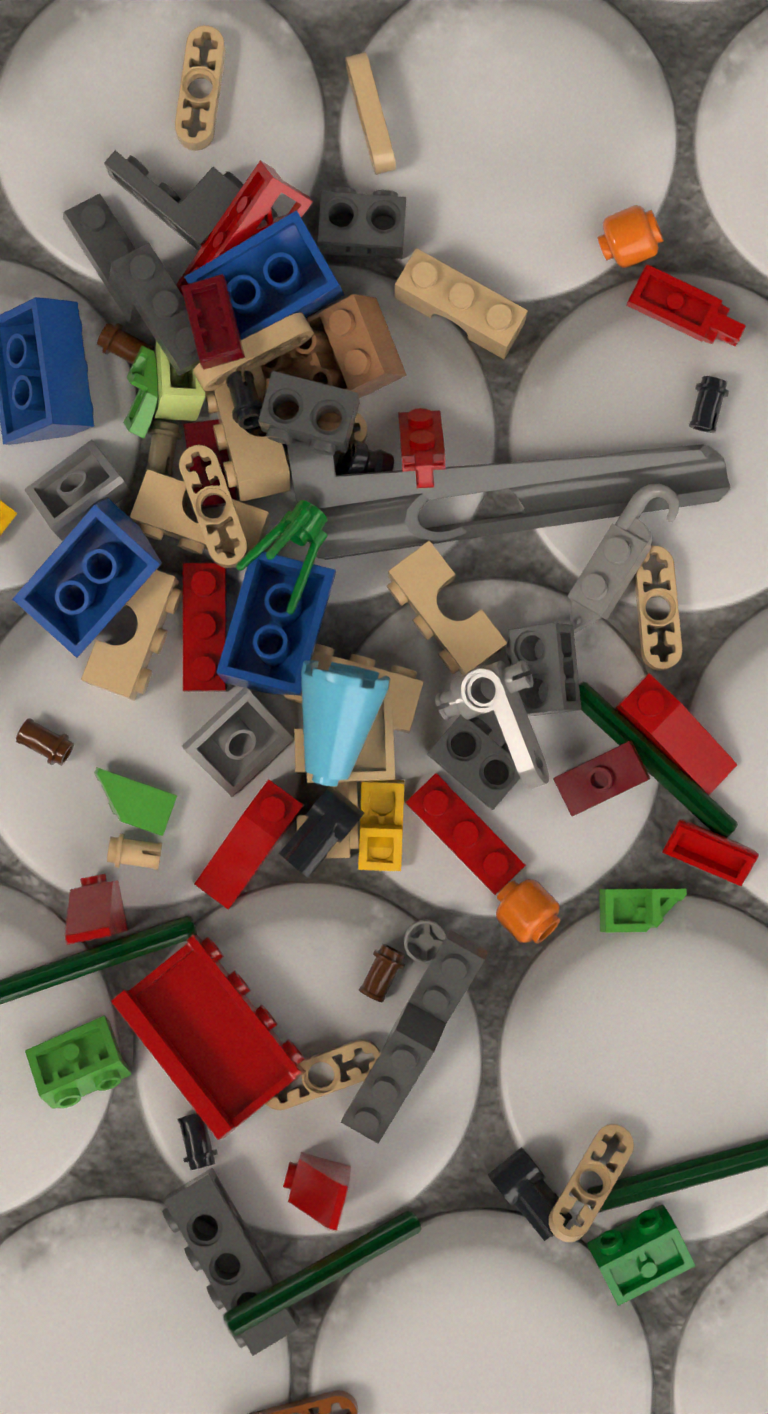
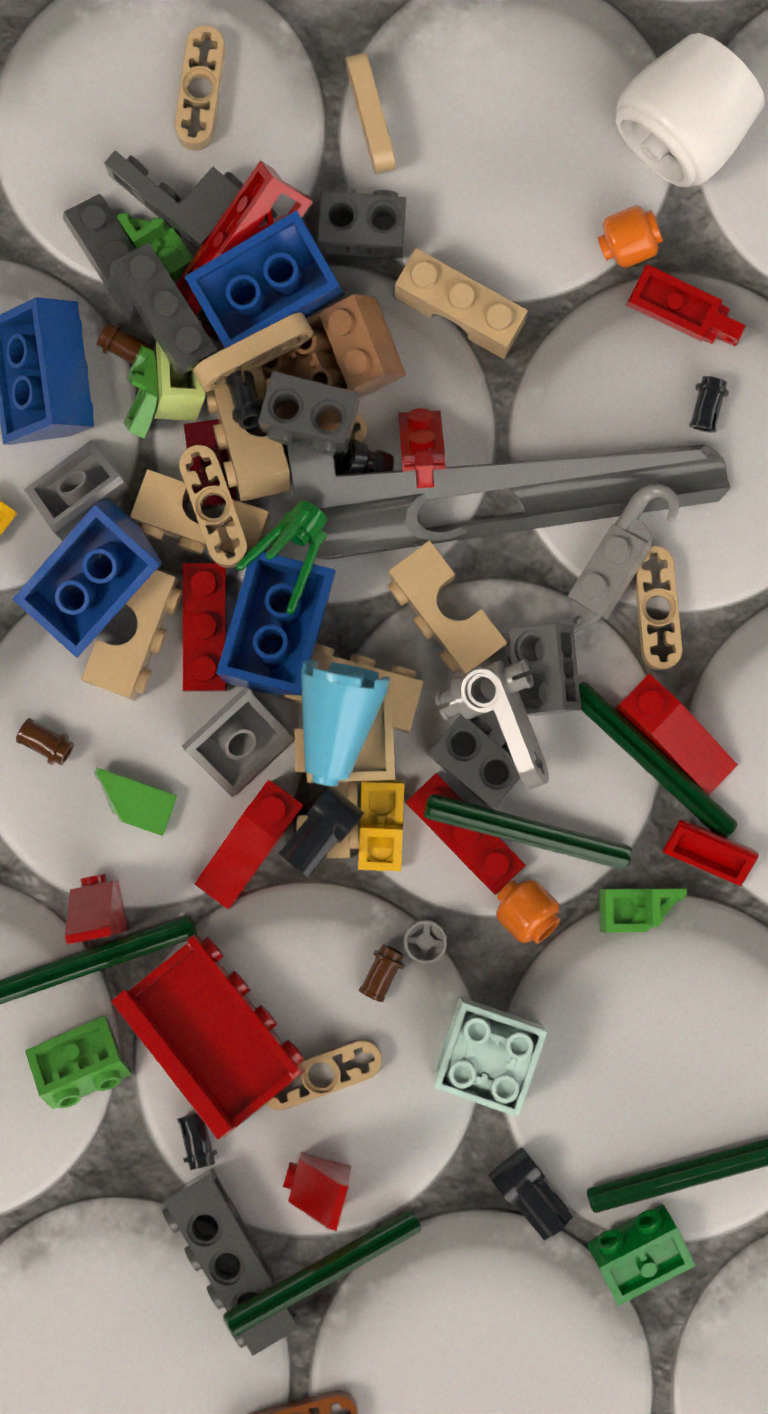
(134, 852): tan pin -> none
(162, 239): none -> bright green slope
(162, 447): dark tan pin -> none
(213, 321): dark red plate -> none
(414, 1036): dark grey bracket -> none
(489, 1056): none -> light aqua brick
(527, 831): none -> dark green axle
(601, 778): dark red plate -> none
(616, 1162): tan beam -> none
(689, 110): none -> white piece

